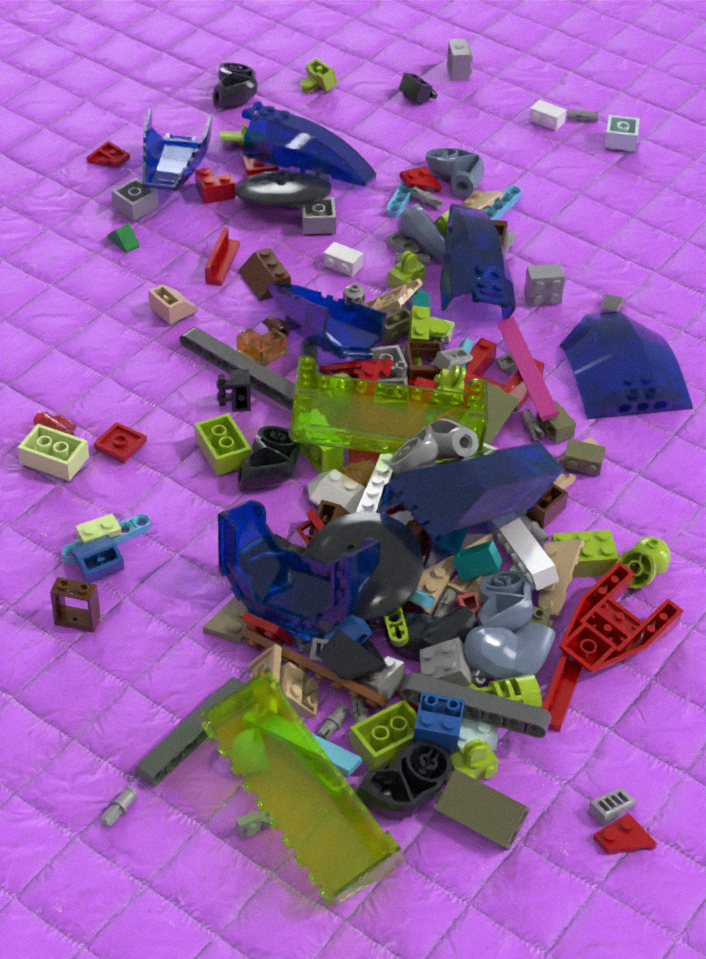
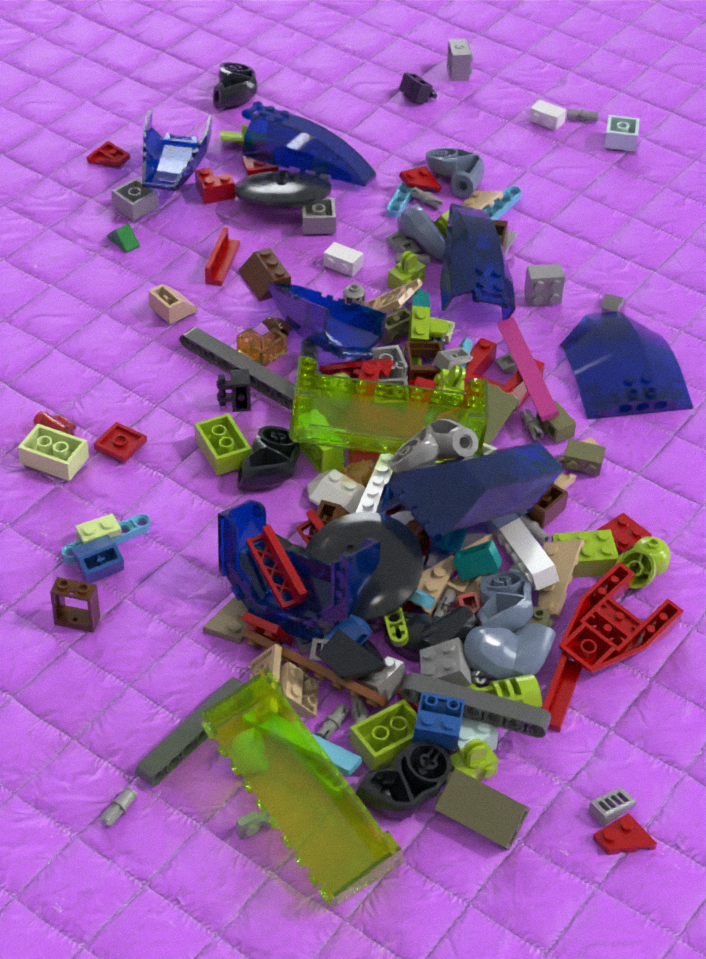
(283, 564): none -> red fence
(318, 76): lime brick -> none
(625, 532): none -> red plate

